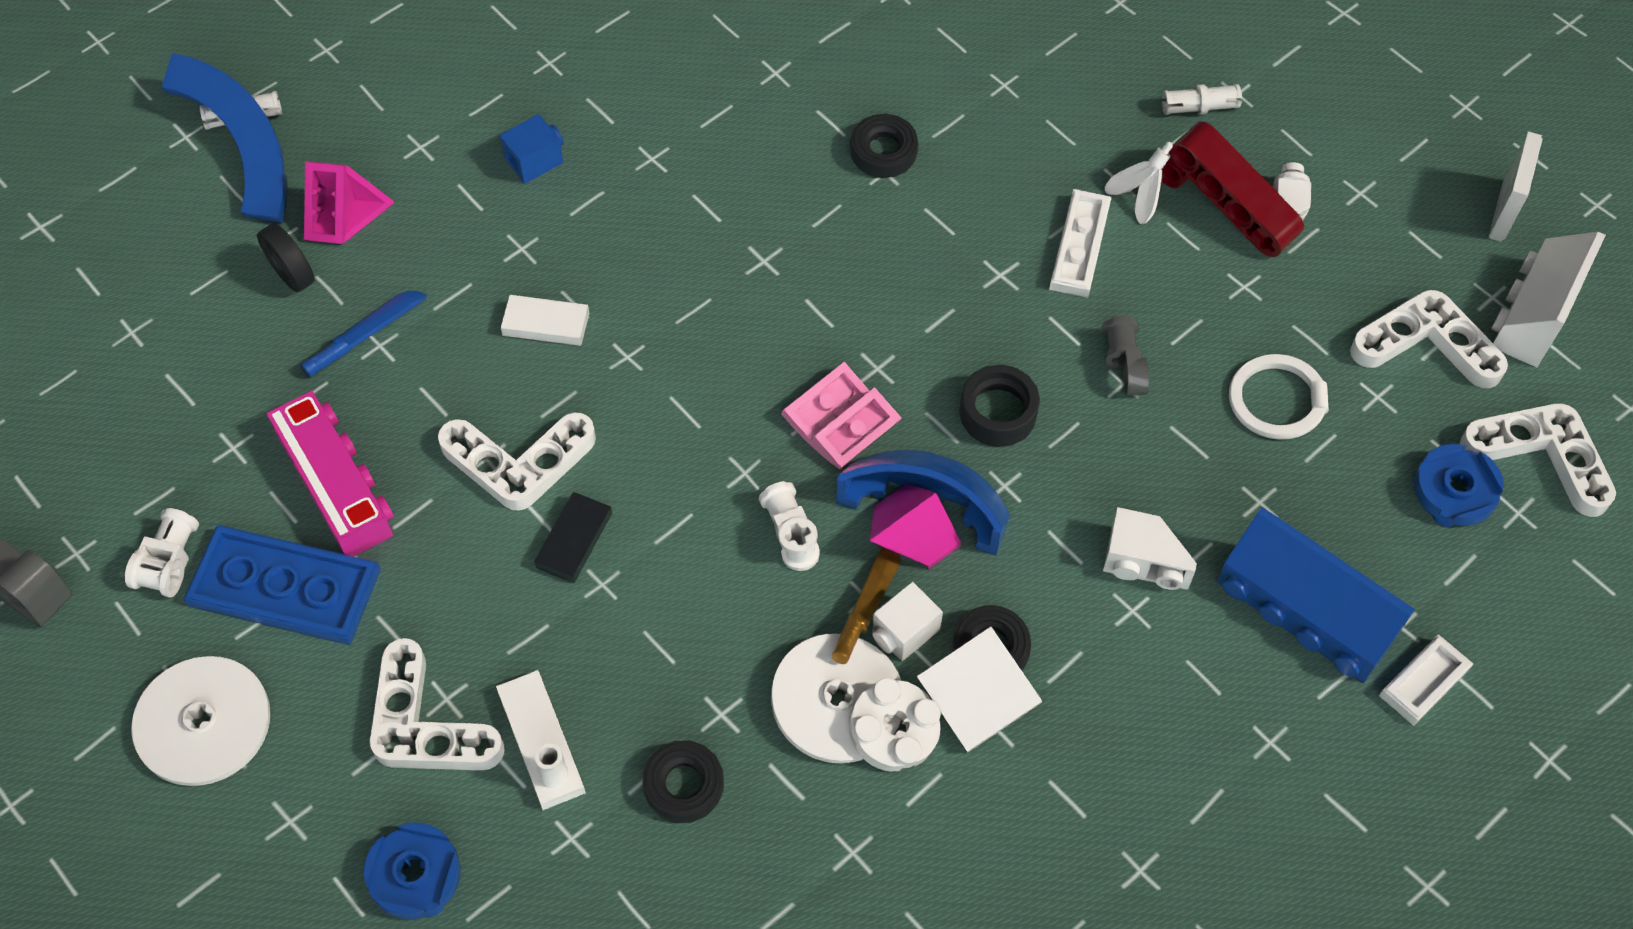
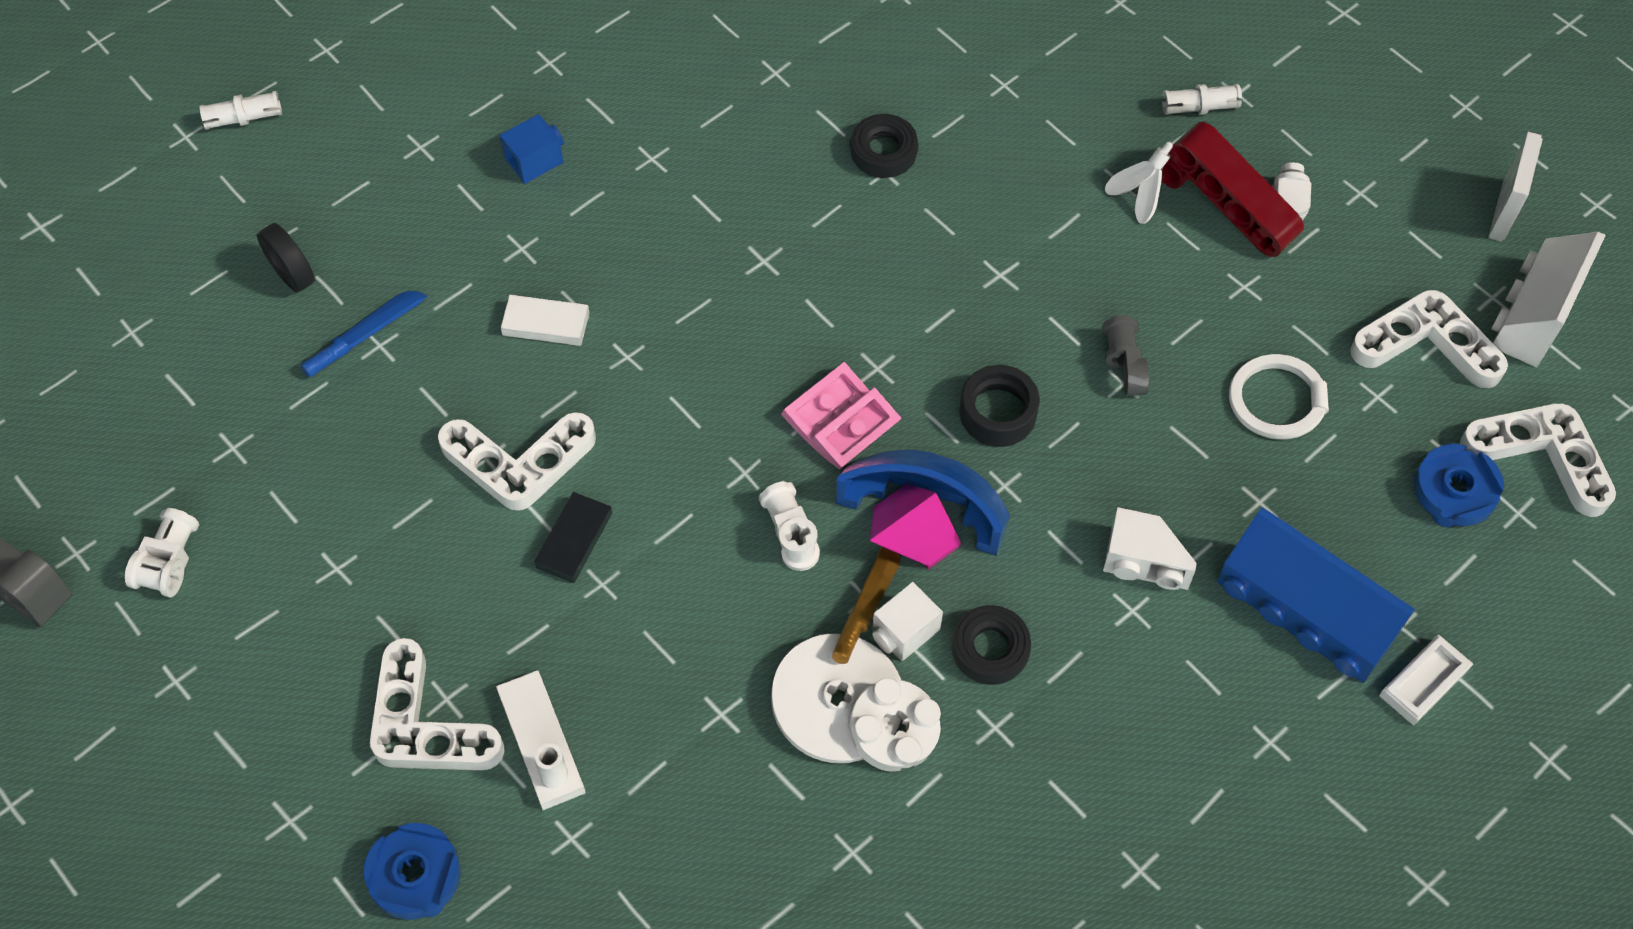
(218, 748): white piece -> none
(256, 138): blue tile -> none
(283, 584): blue tile -> none
(331, 475): dark pink brick -> none
(338, 202): dark pink slope -> none
(683, 808): black tyre -> none
(979, 689): white tile -> none
(1080, 243): white tile -> none

